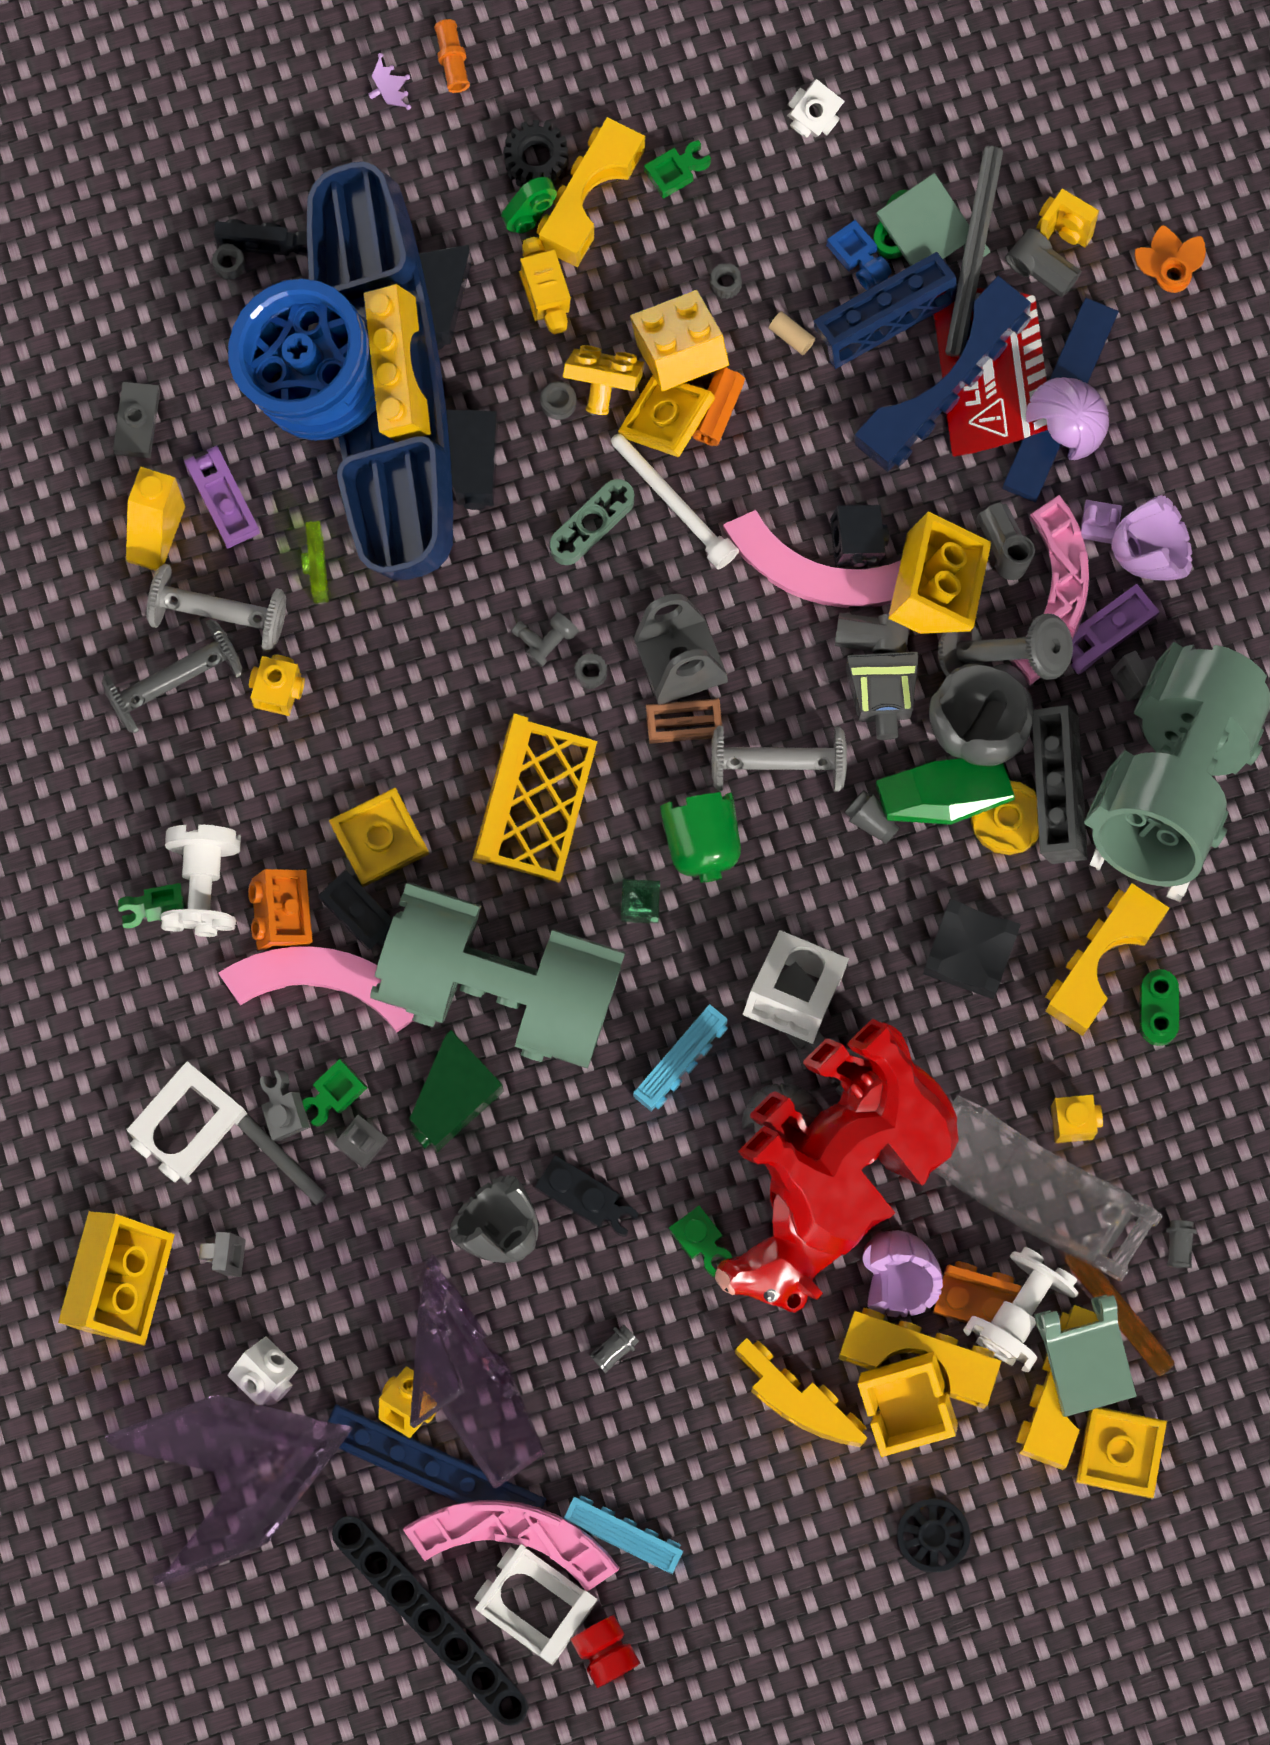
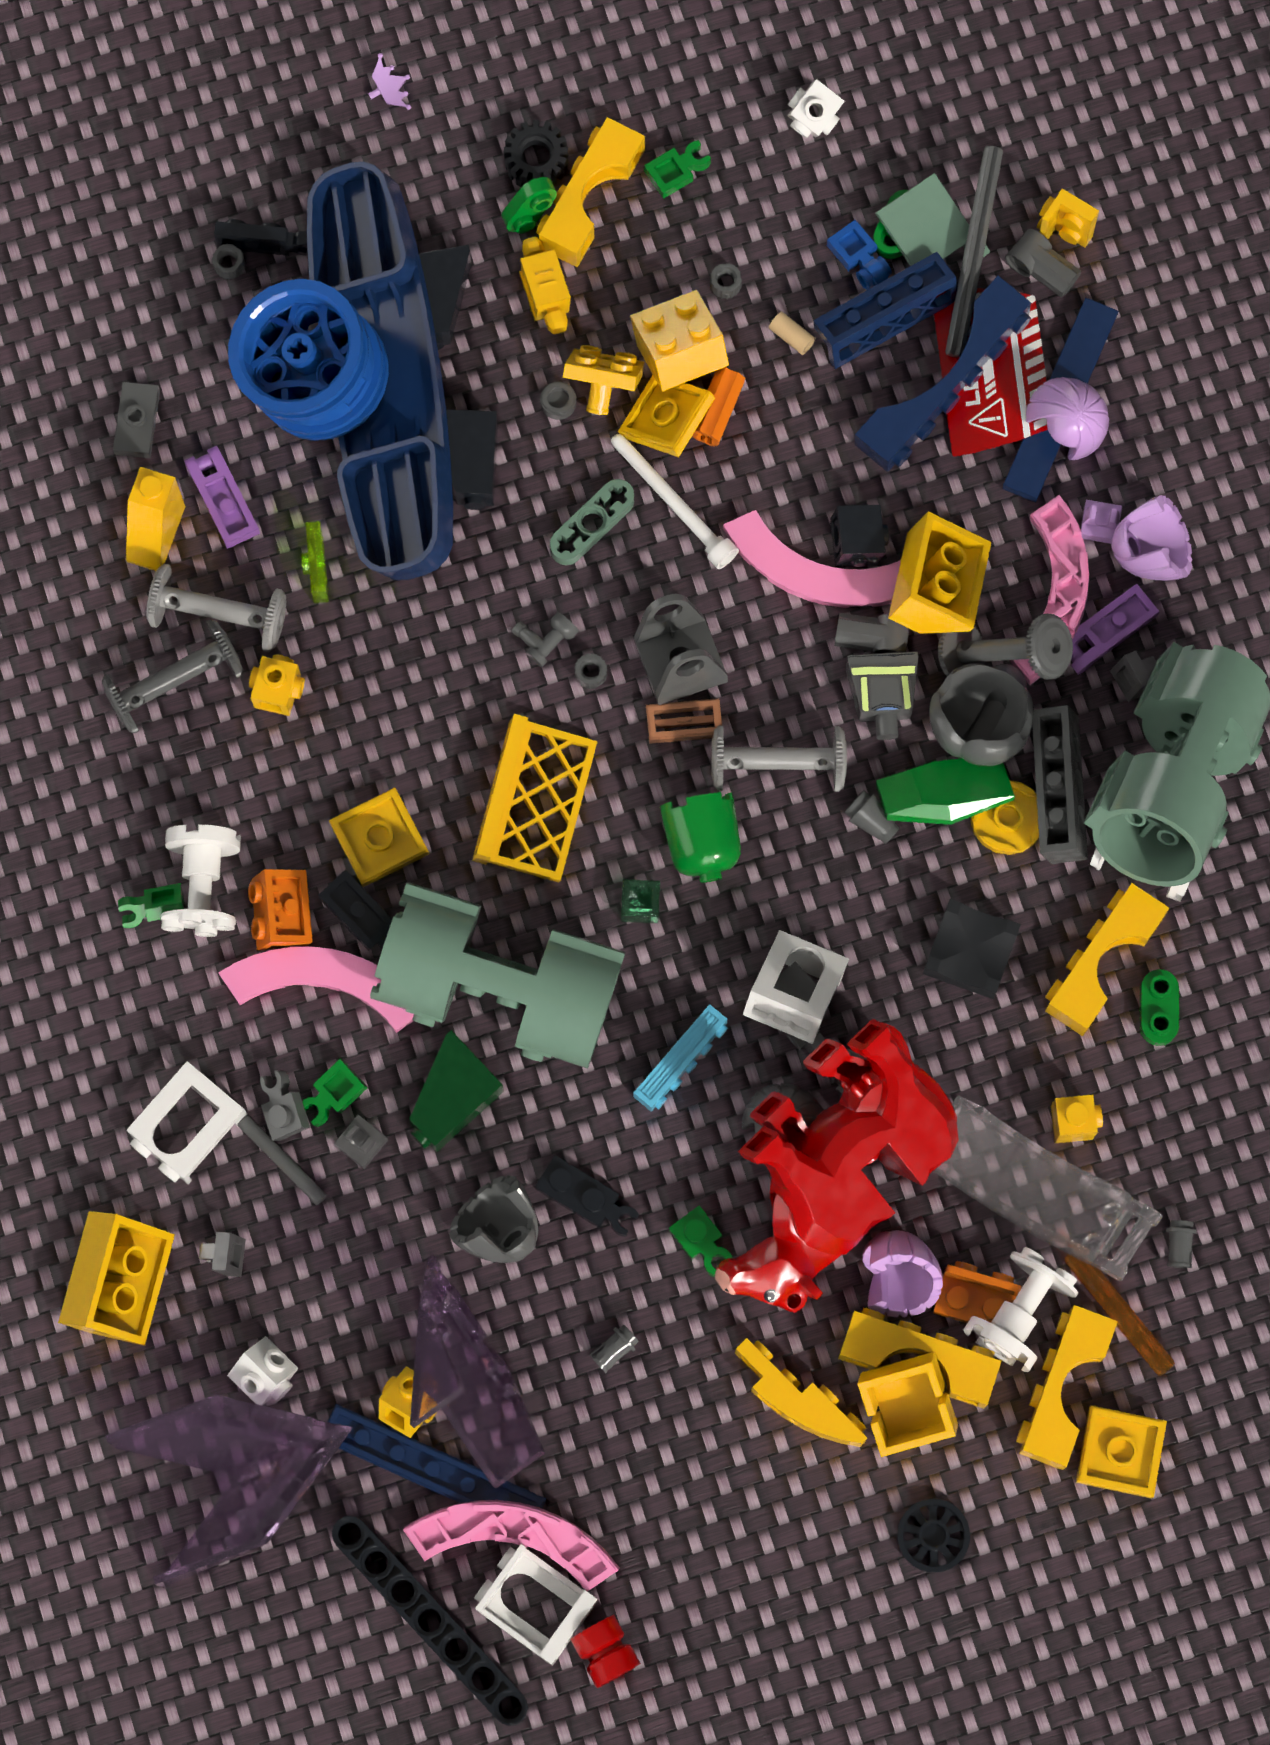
(390, 326): yellow arch -> none
(451, 56): orange pin -> none
(624, 1534): medium azure piece -> none
(1006, 539): dark grey piece -> none
(1087, 1359): sand green flag -> none
(1170, 255): orange plate -> none

